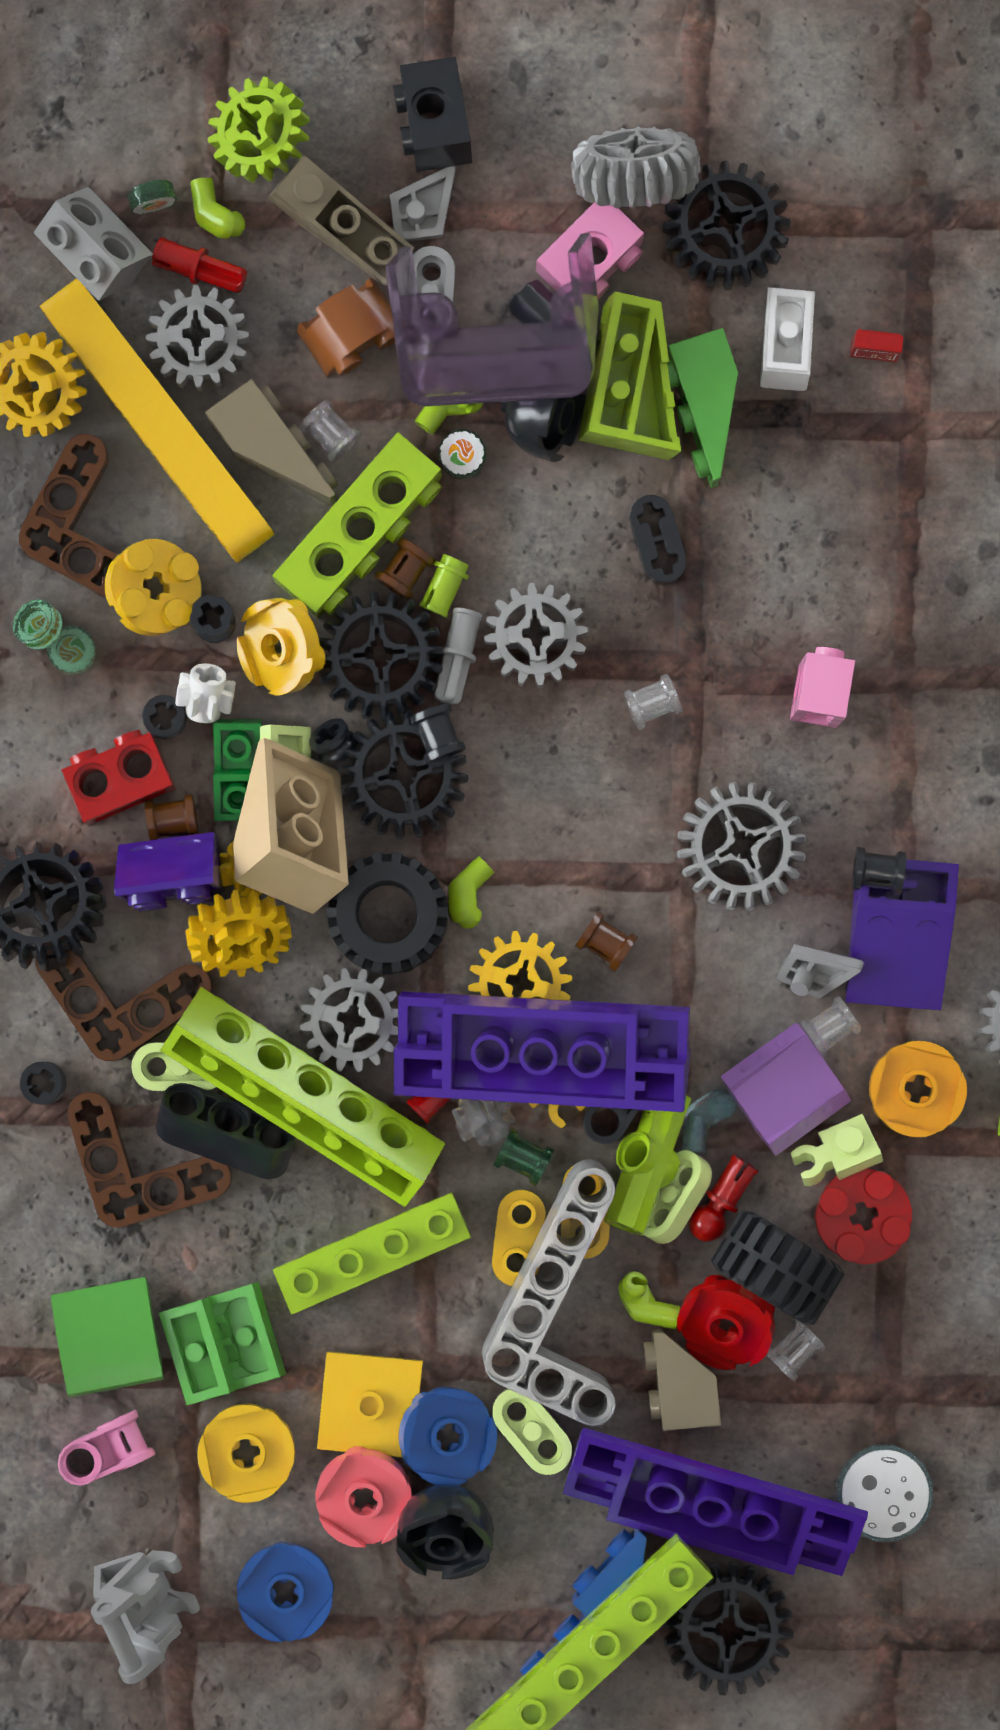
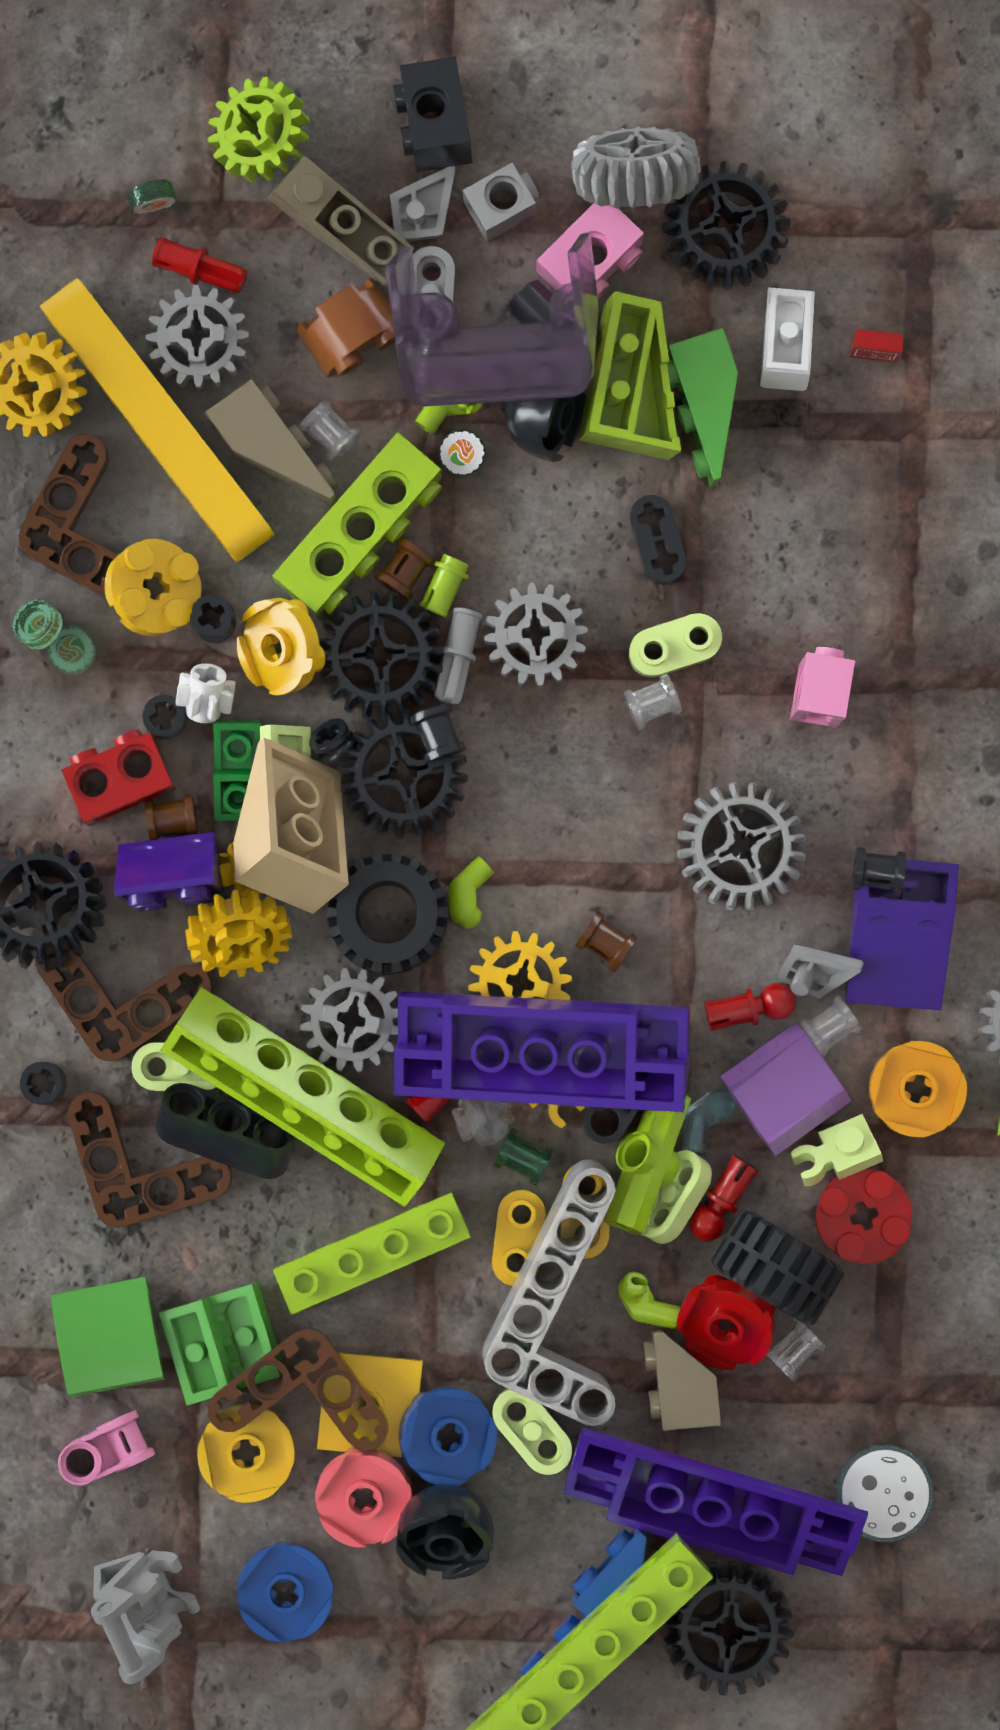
(93, 243): light grey brick -> none
(211, 215): lime arm -> none
(313, 1376): none -> reddish brown beam
(496, 221): none -> light grey brick
(676, 646): none -> yellowish green plate
(774, 1001): none -> red pin

